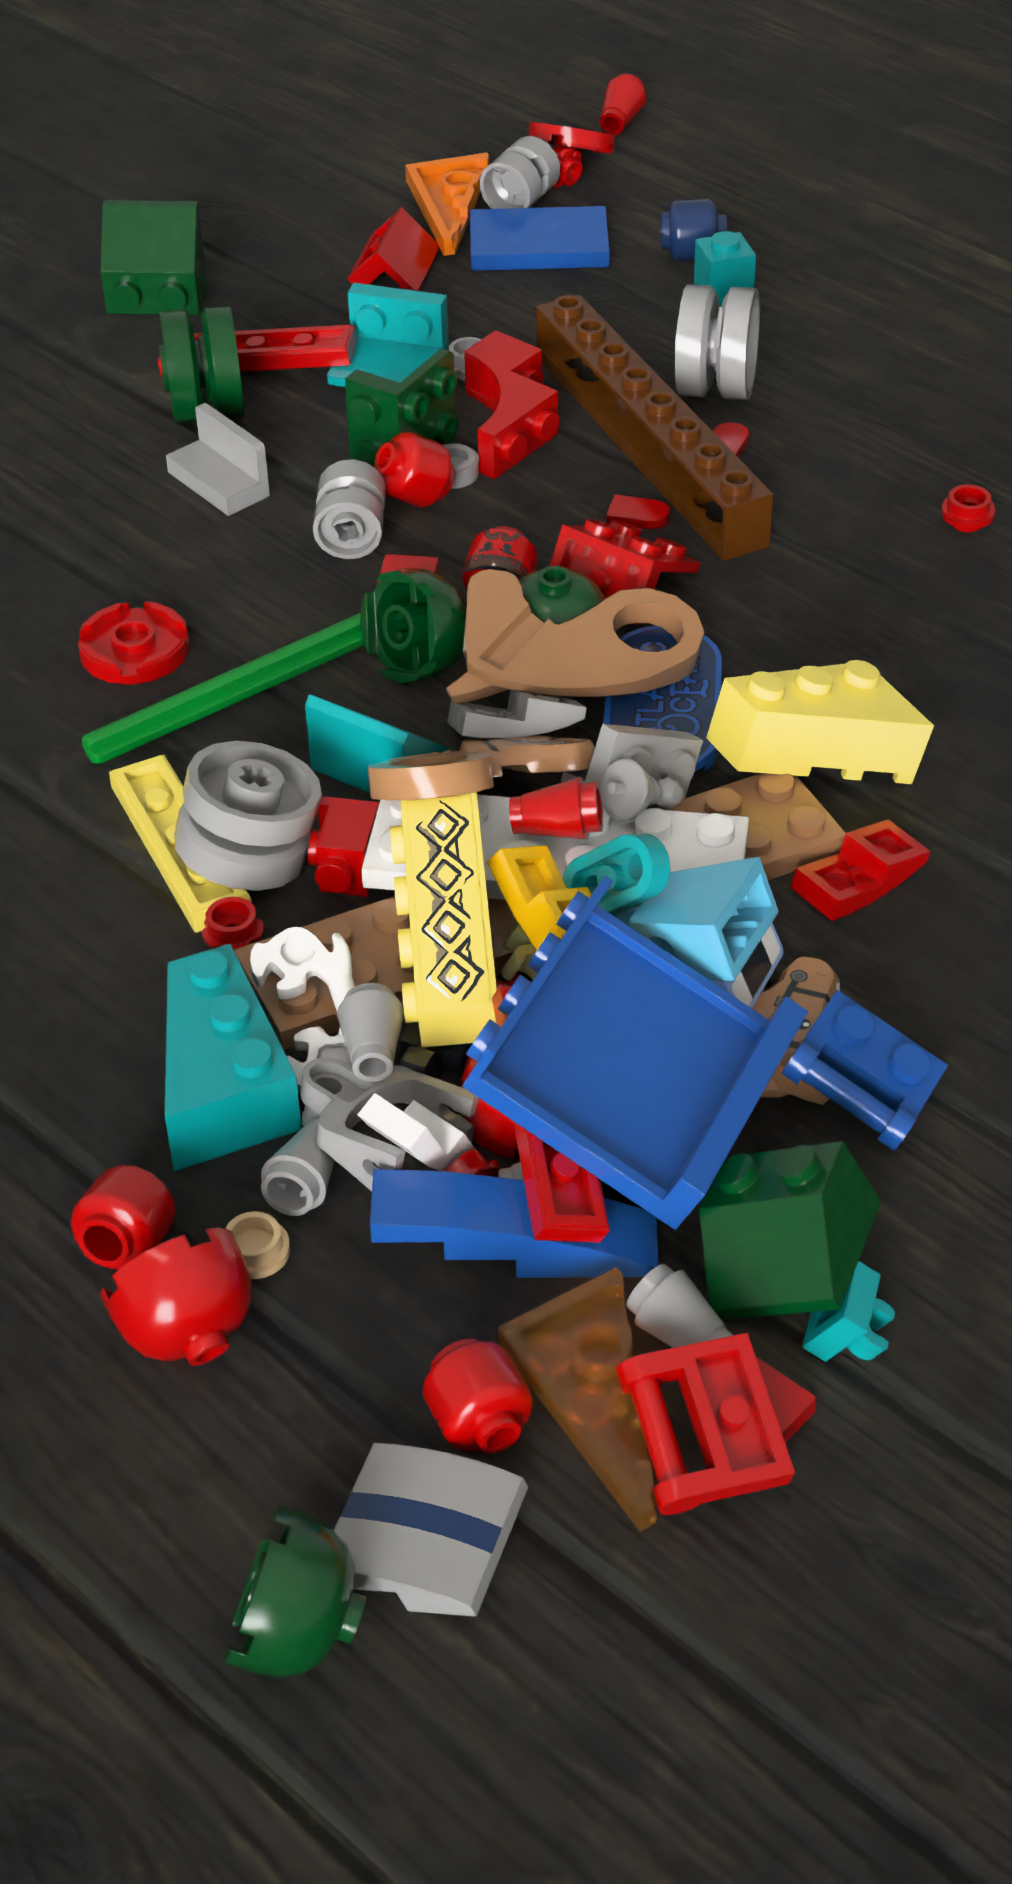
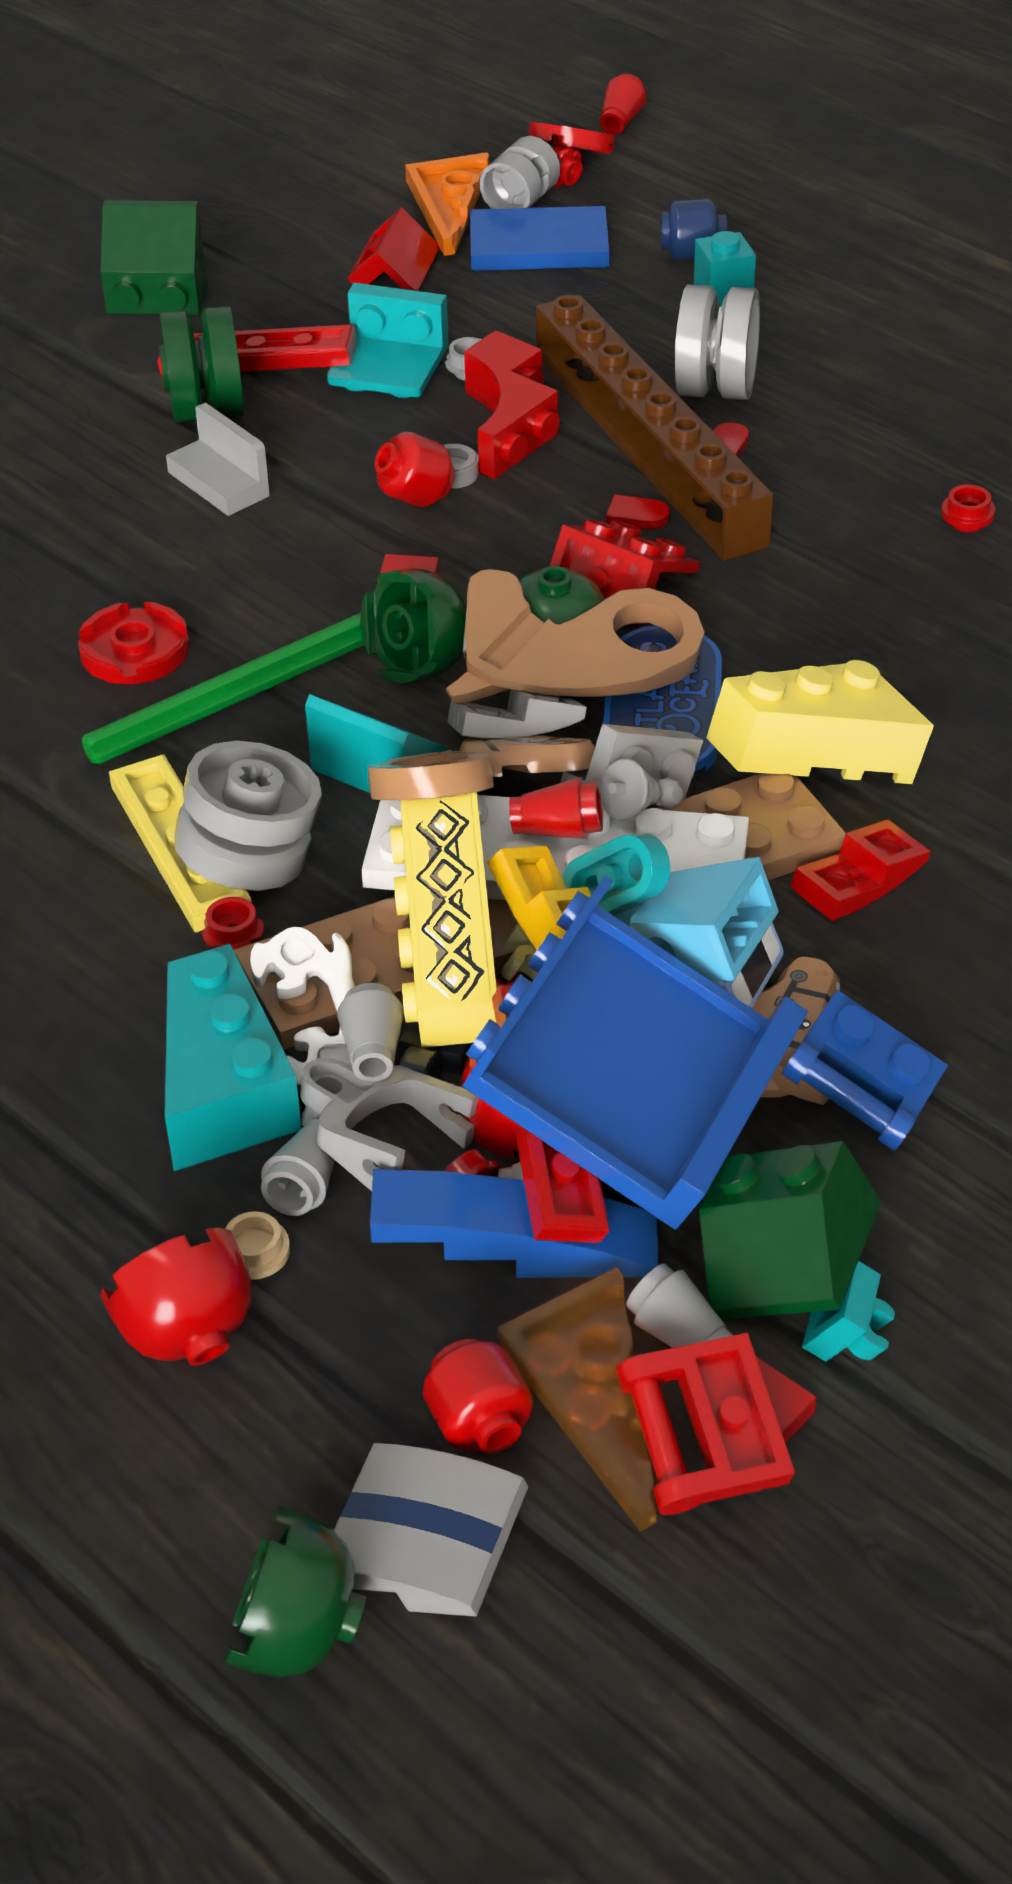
(122, 1216): red head -> none
(341, 844): red brick -> none
(349, 509): light grey wheel -> none
(386, 408): dark green bracket -> none
(416, 1131): white slope -> none
(502, 550): head -> none

